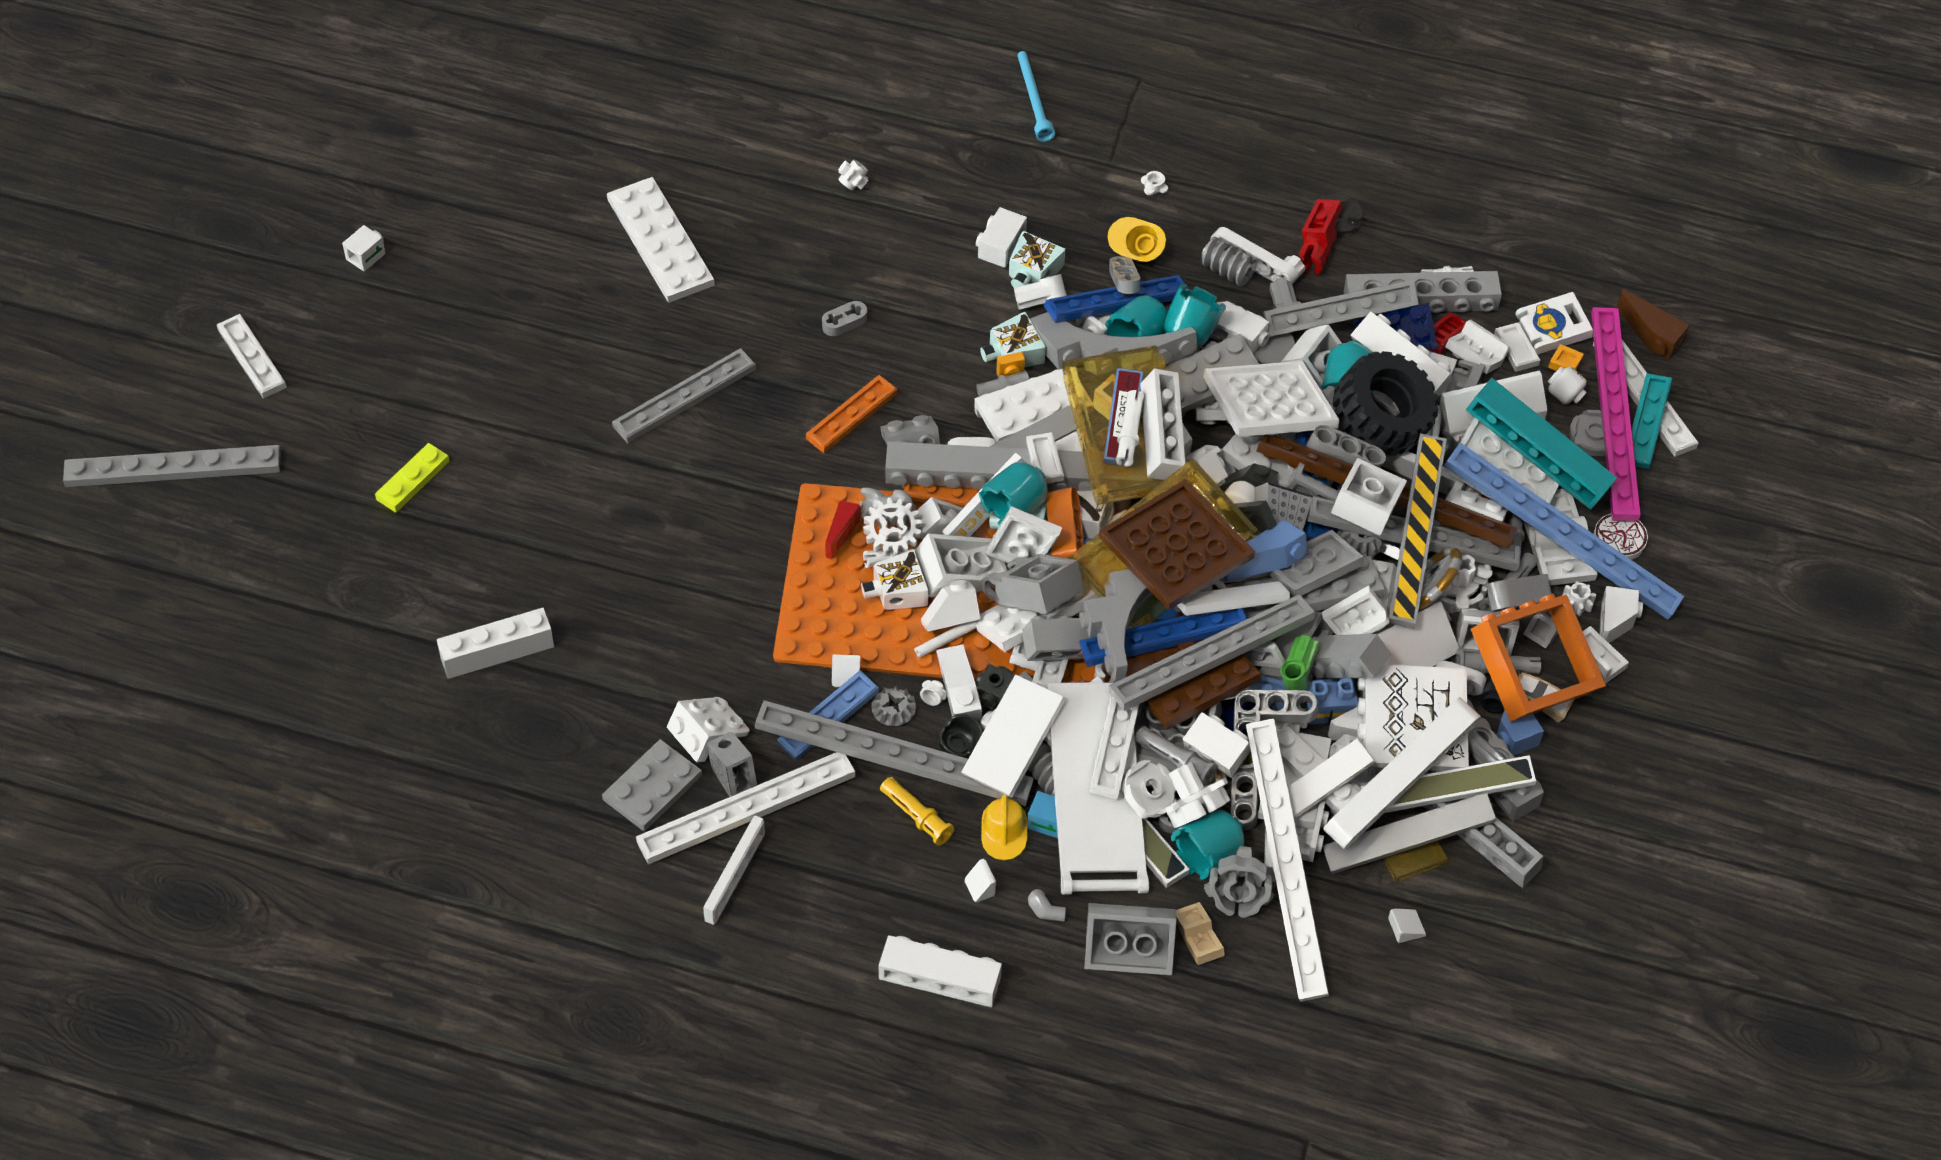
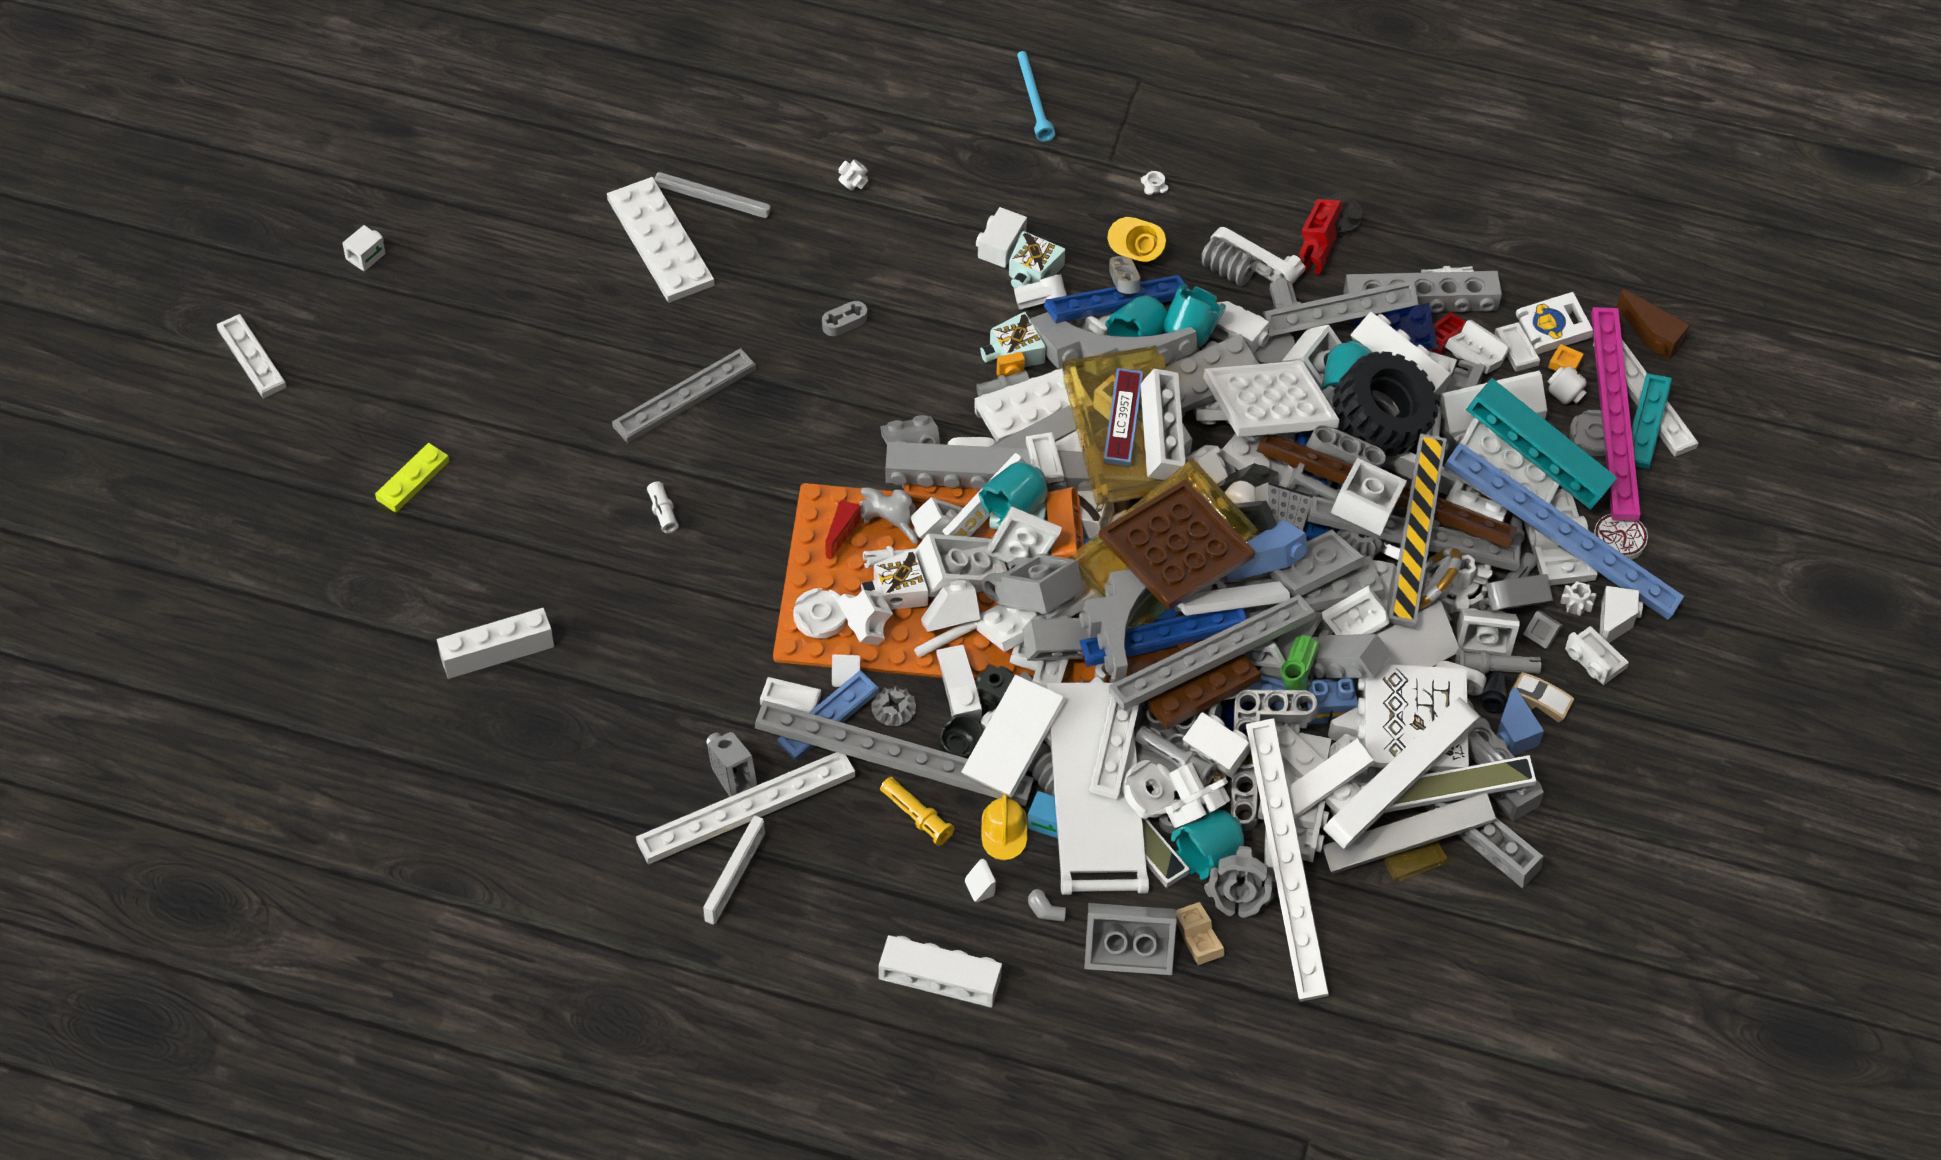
(171, 466): light grey plate -> none
(652, 785): light grey plate -> none
(662, 507): none -> white pin
(701, 721): white bracket -> none
(713, 195): none -> light grey axle
(790, 695): none -> white tile
(819, 613): none -> white tile
(851, 414): orange tile -> none
(866, 615): none -> white brick
(891, 515): white gear -> none
(933, 692): white plate -> none
(1128, 436): white pin -> none
(1406, 925): white slope -> none
(1502, 669): orange window -> none

